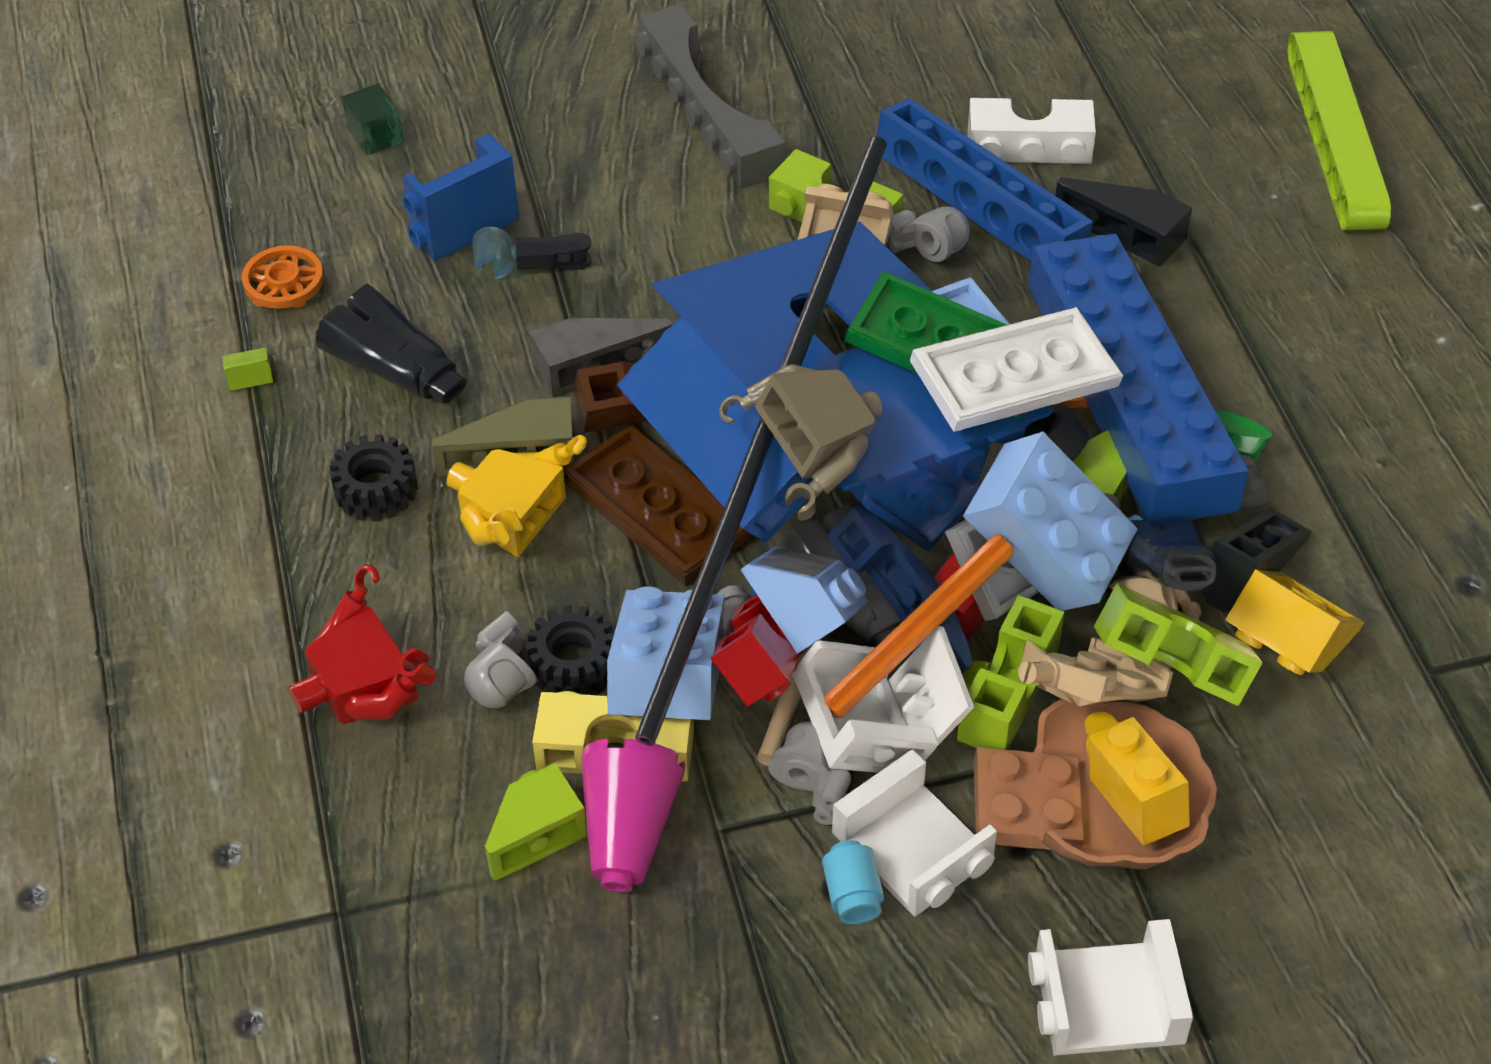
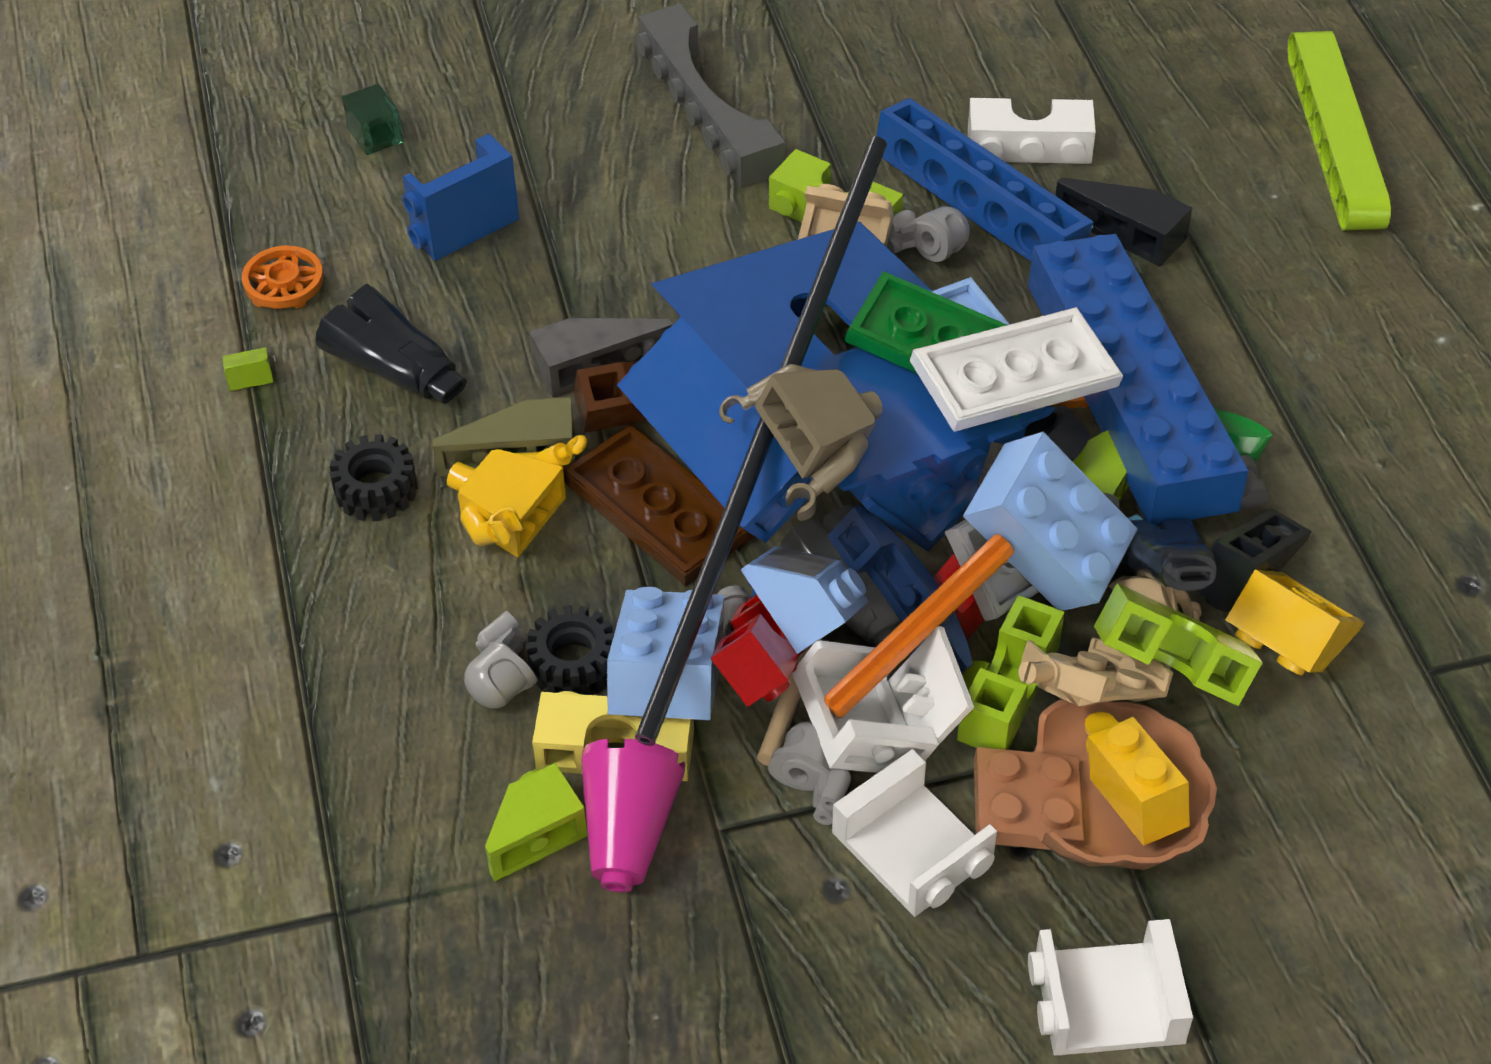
(358, 663): red torso -> none
(530, 253): piece -> none
(853, 882): medium azure brick -> none

